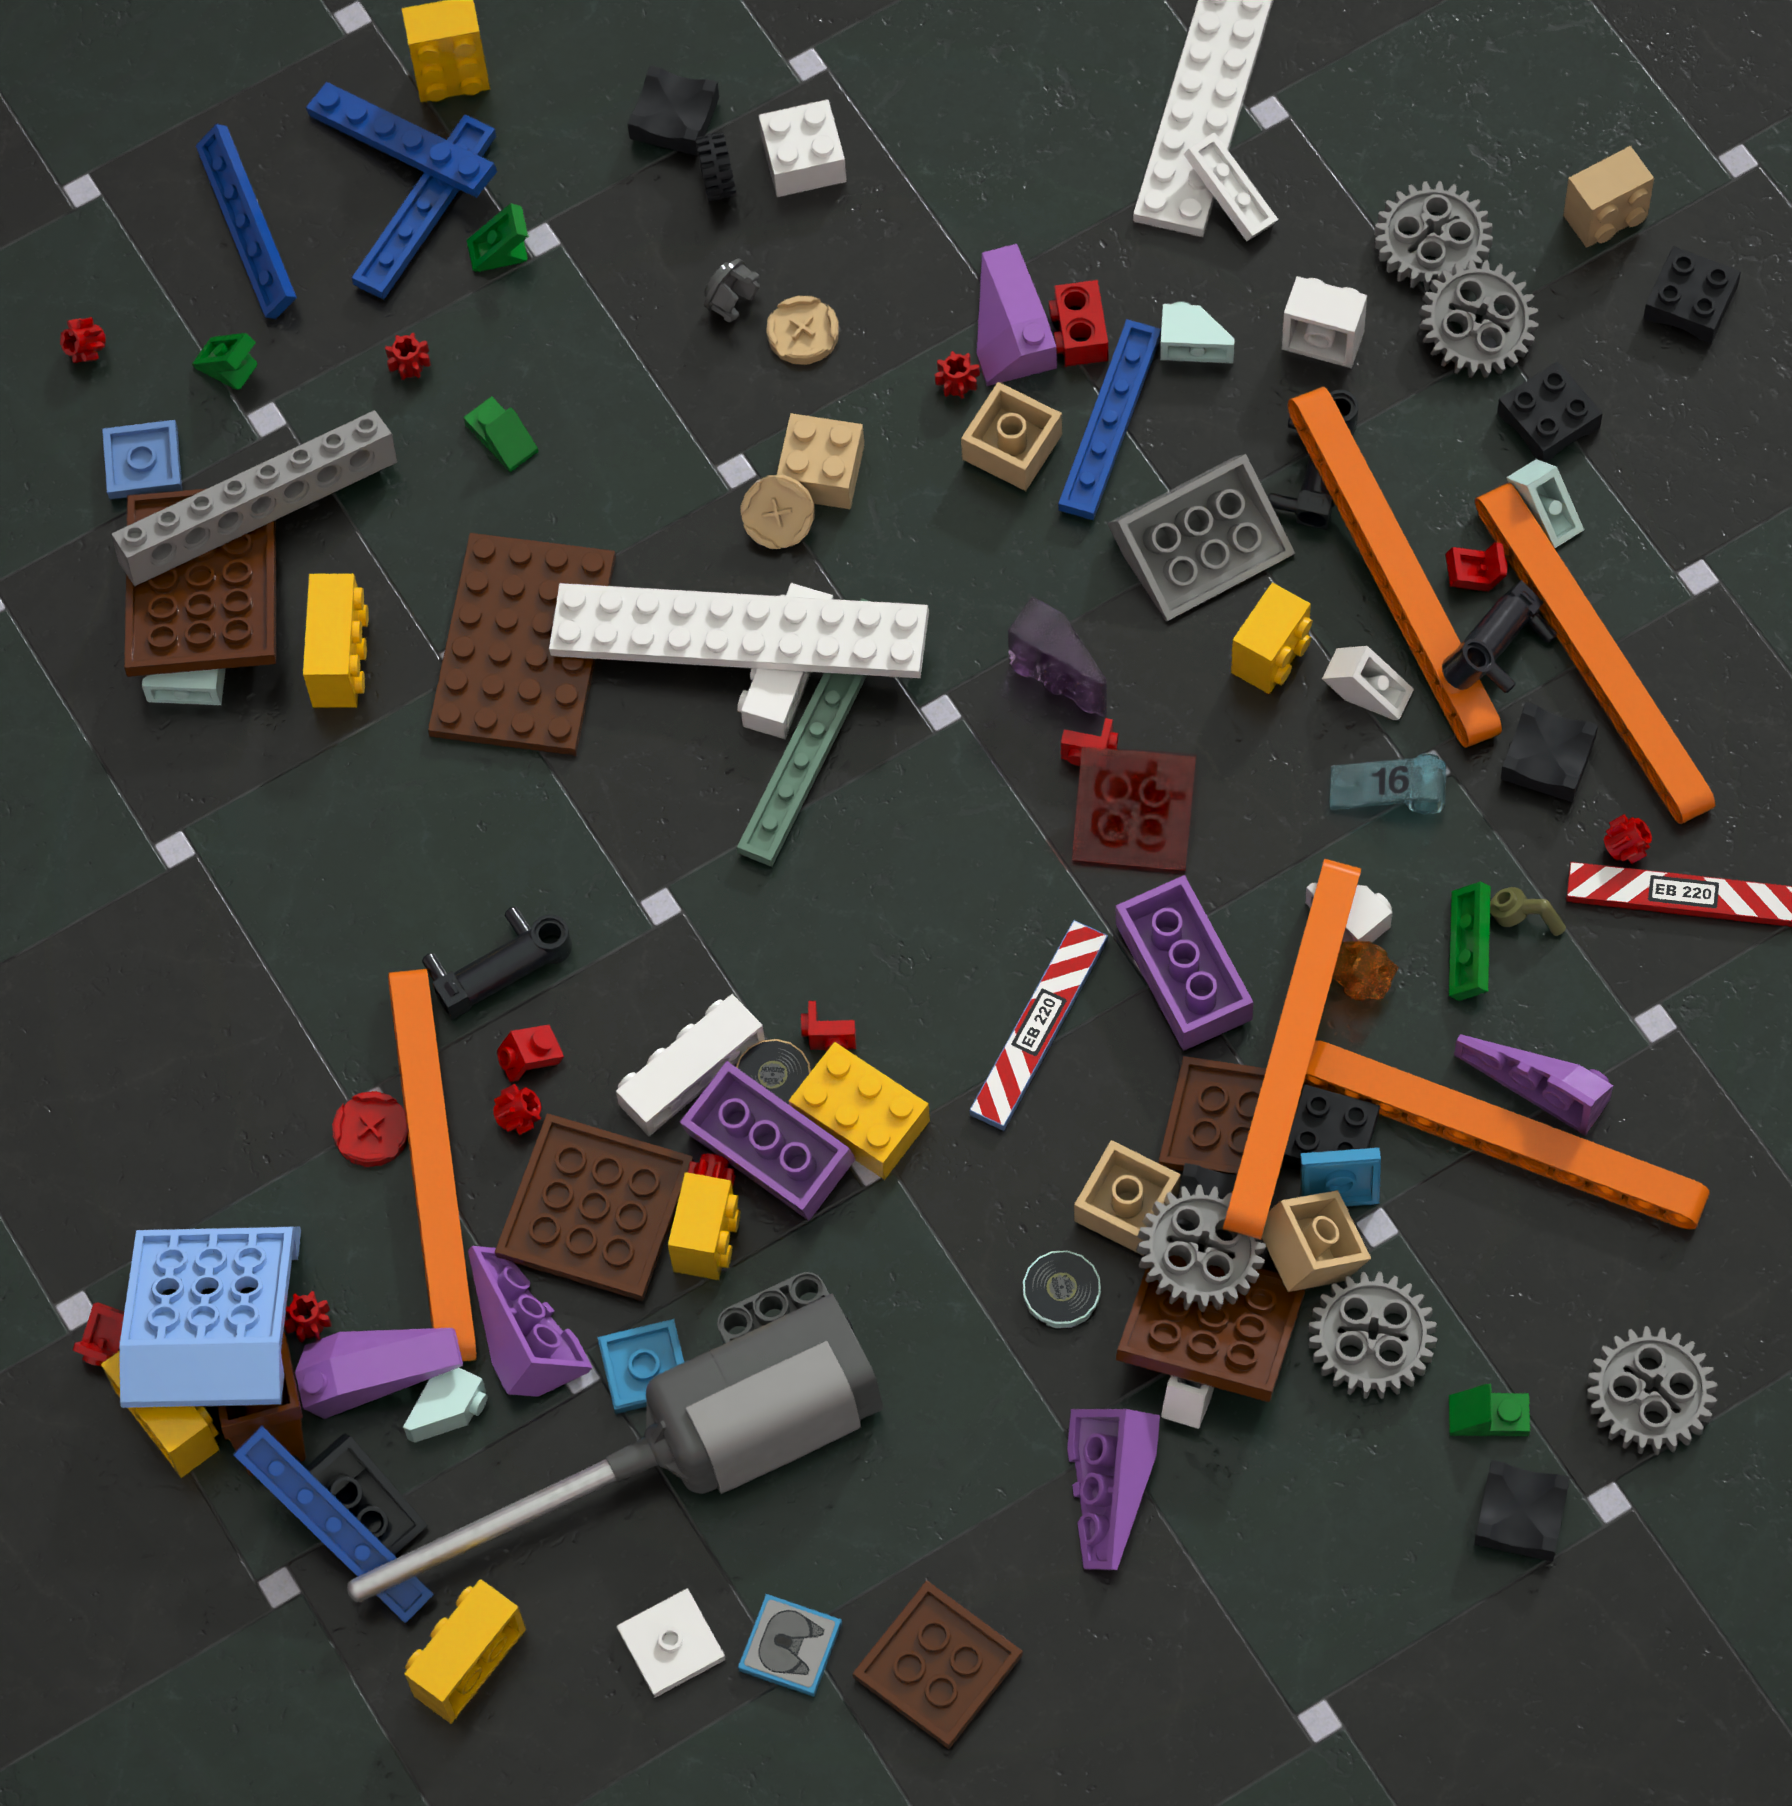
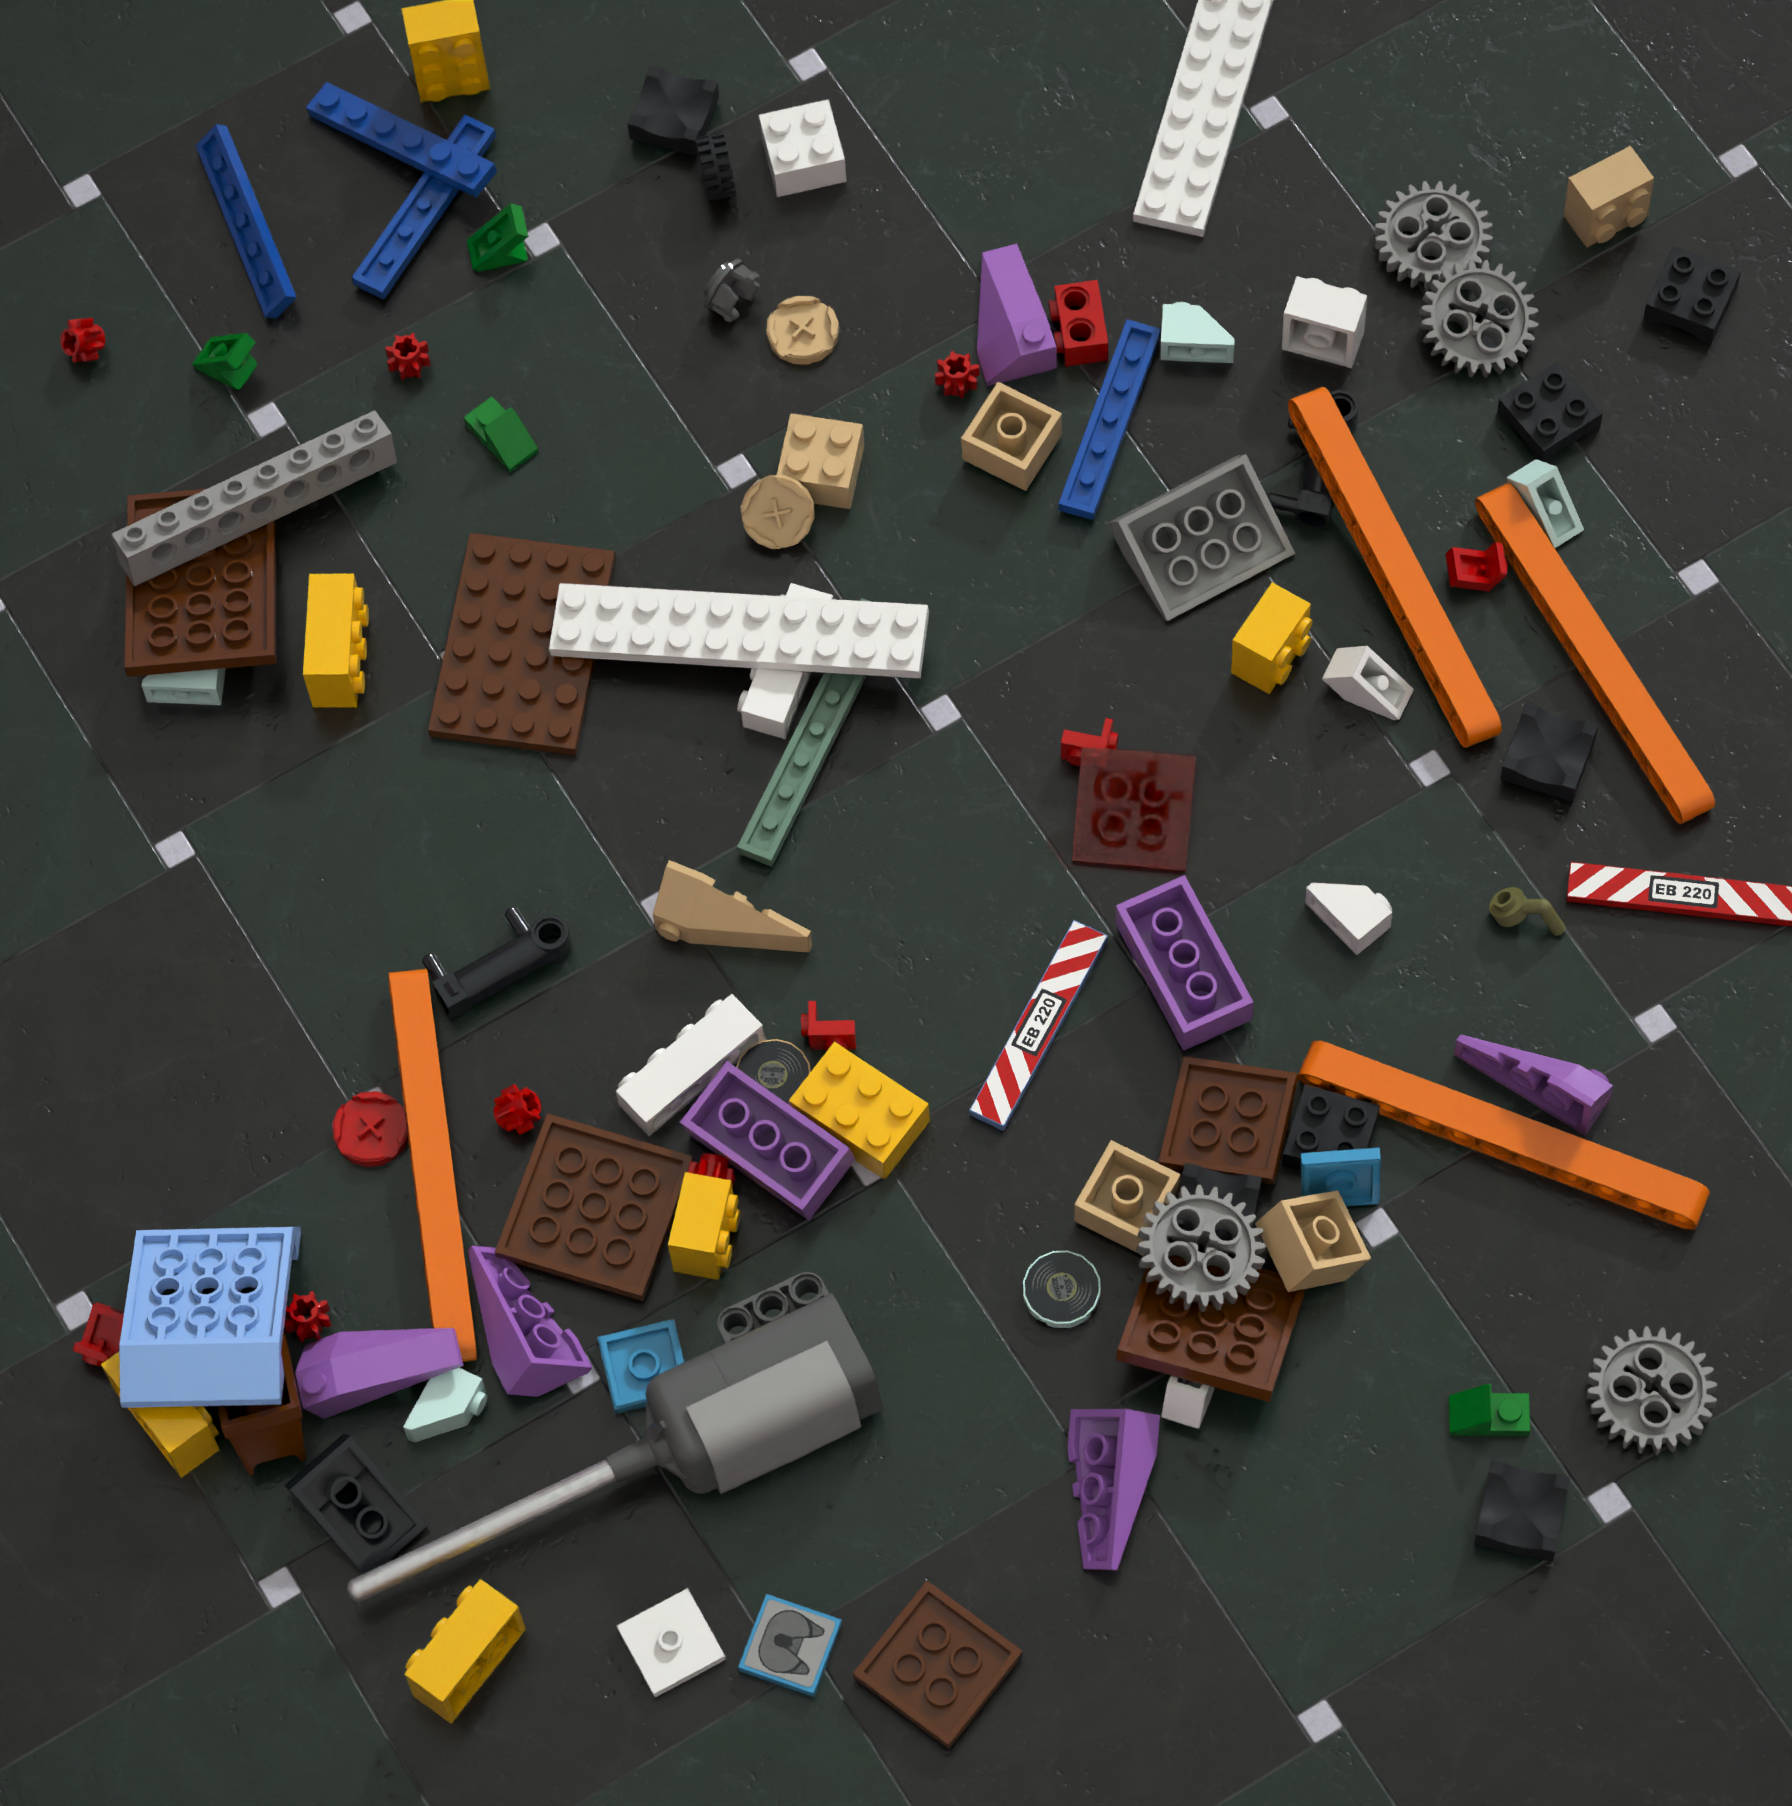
(142, 459): medium blue plate -> none
(327, 1518): blue plate -> none
(528, 1050): red bracket -> none
(702, 914): none -> tan wedge
(1050, 651): clear purple slope -> none
(1230, 186): white plate -> none
(1292, 1049): orange beam -> none
(1364, 970): clear orange brick -> none
(1369, 1368): light grey gear -> none
(1411, 781): clear light blue door -> none
(1469, 941): green plate -> none
(1492, 636): black piece -> none
(1627, 839): red gear -> none

